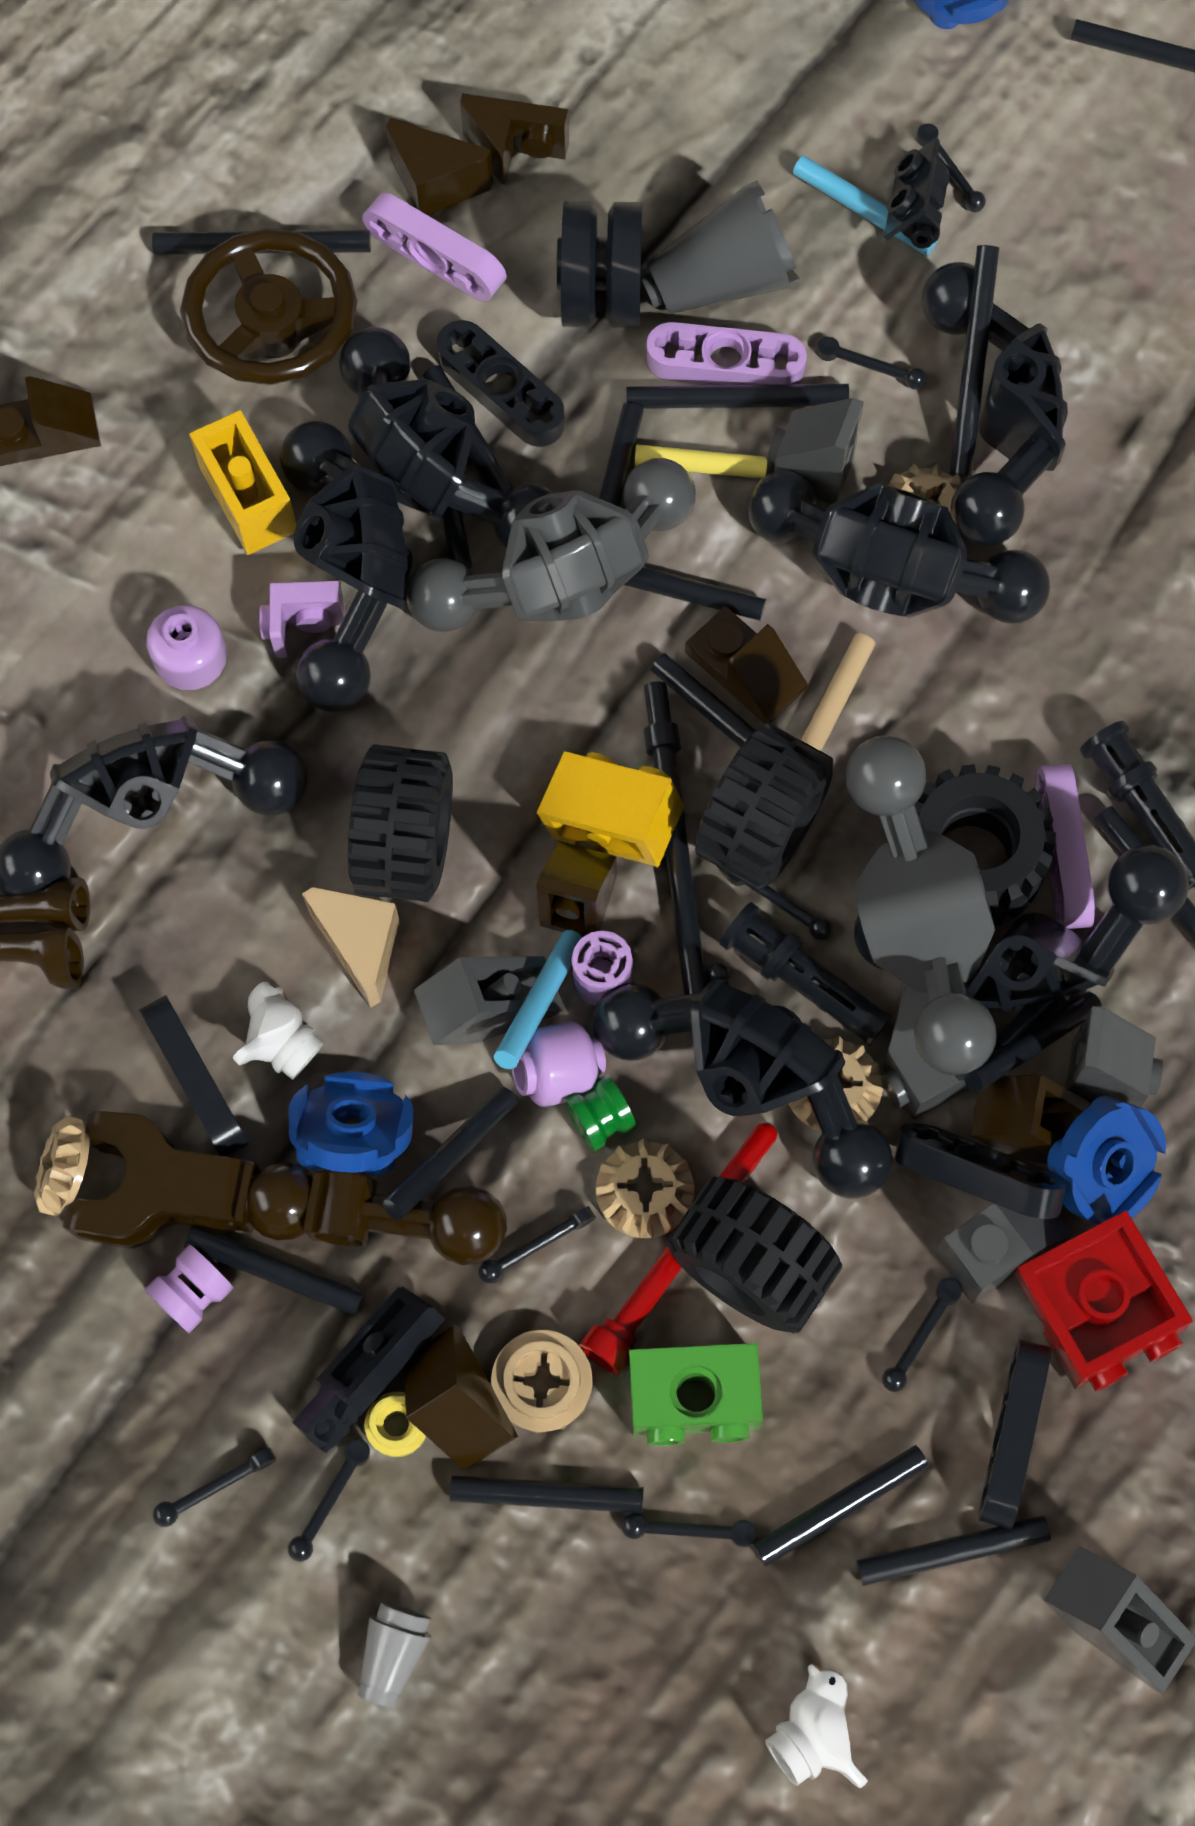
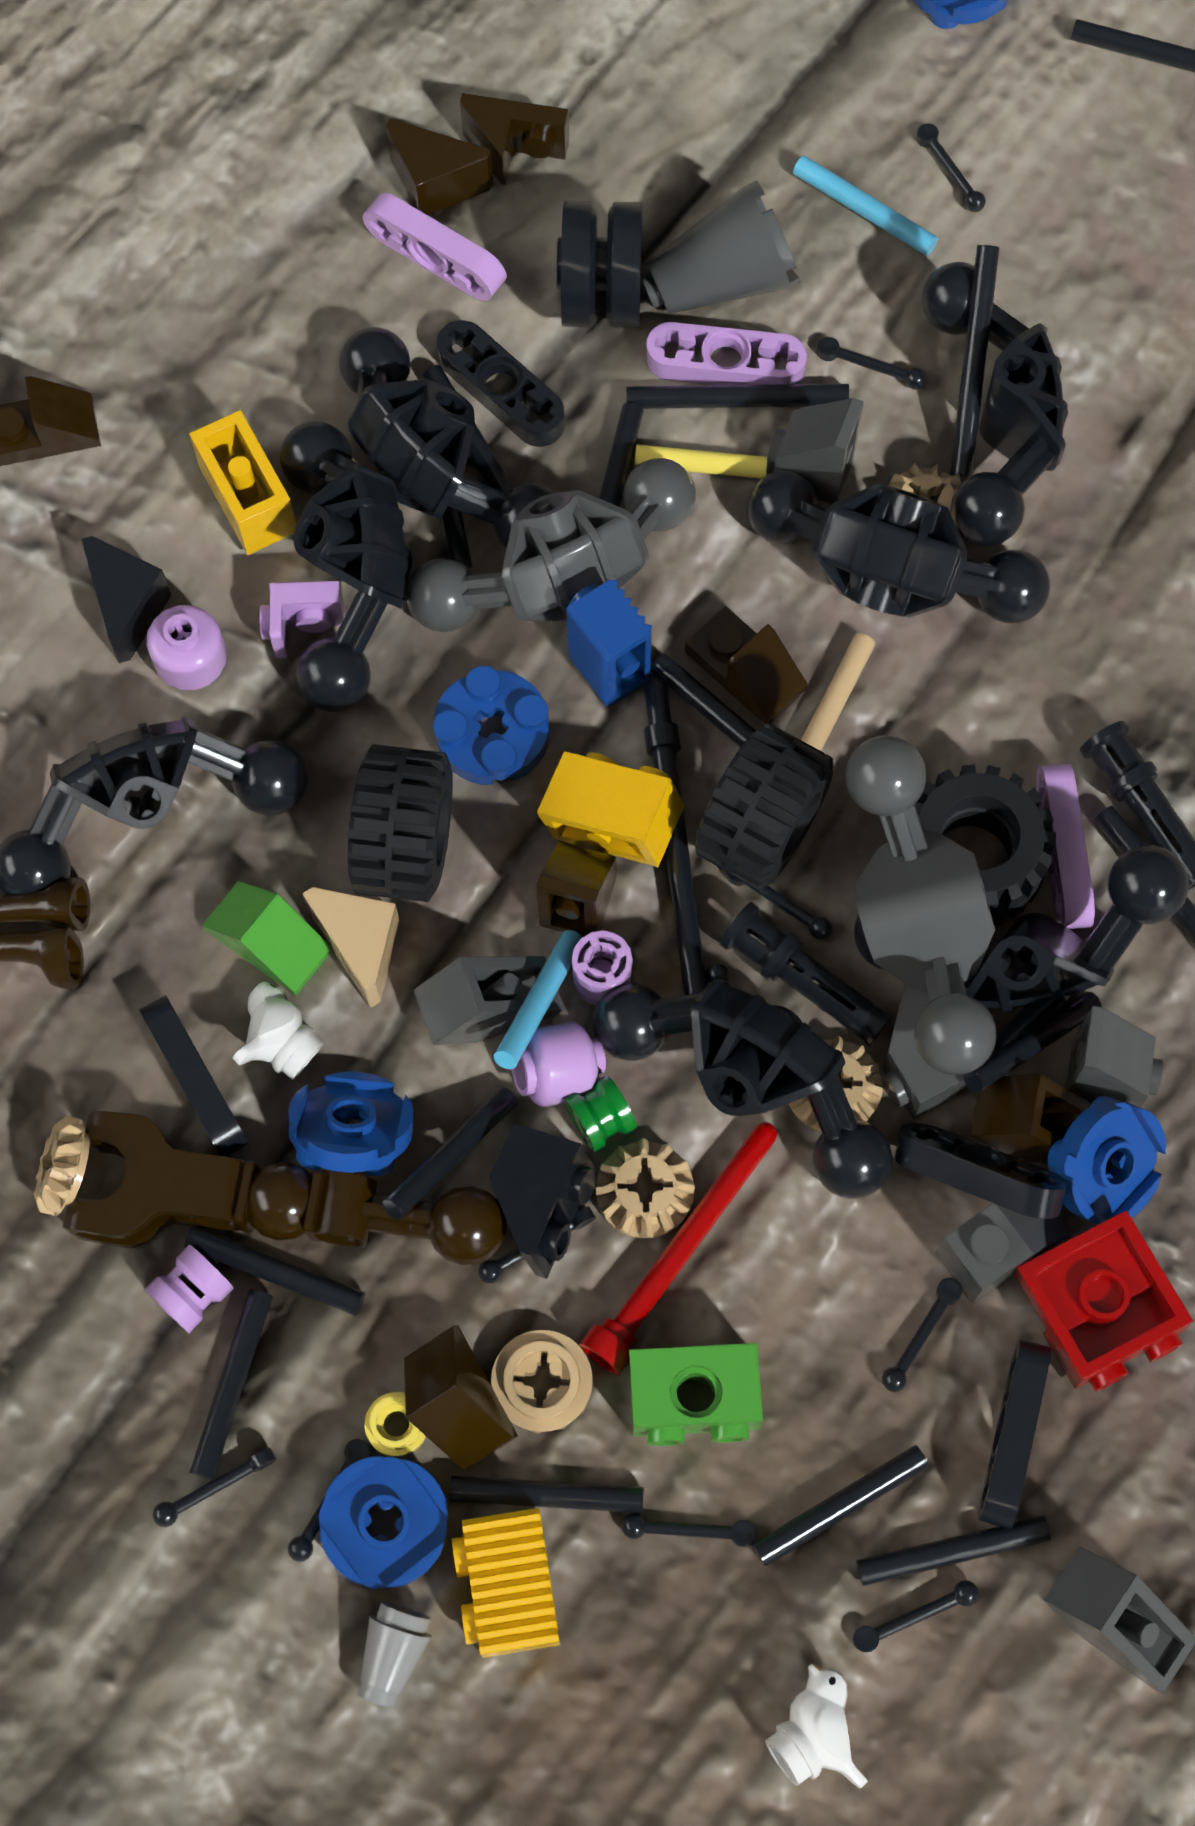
(128, 594): none -> black slope
(201, 242): black bar -> none
(231, 1384): none -> black bar
(268, 935): none -> bright green slope
(270, 309): dark brown piece -> none
(345, 1516): none -> blue plate
(367, 1366): black hinge -> none
(485, 695): none -> blue plate
(508, 1583): none -> yellow brick
(540, 1188): none -> black slope
(609, 641): none -> blue brick
(698, 592): black bar -> none
(755, 1254): black tyre -> none
(867, 1638): none -> black hinge
(918, 196): black hinge -> none

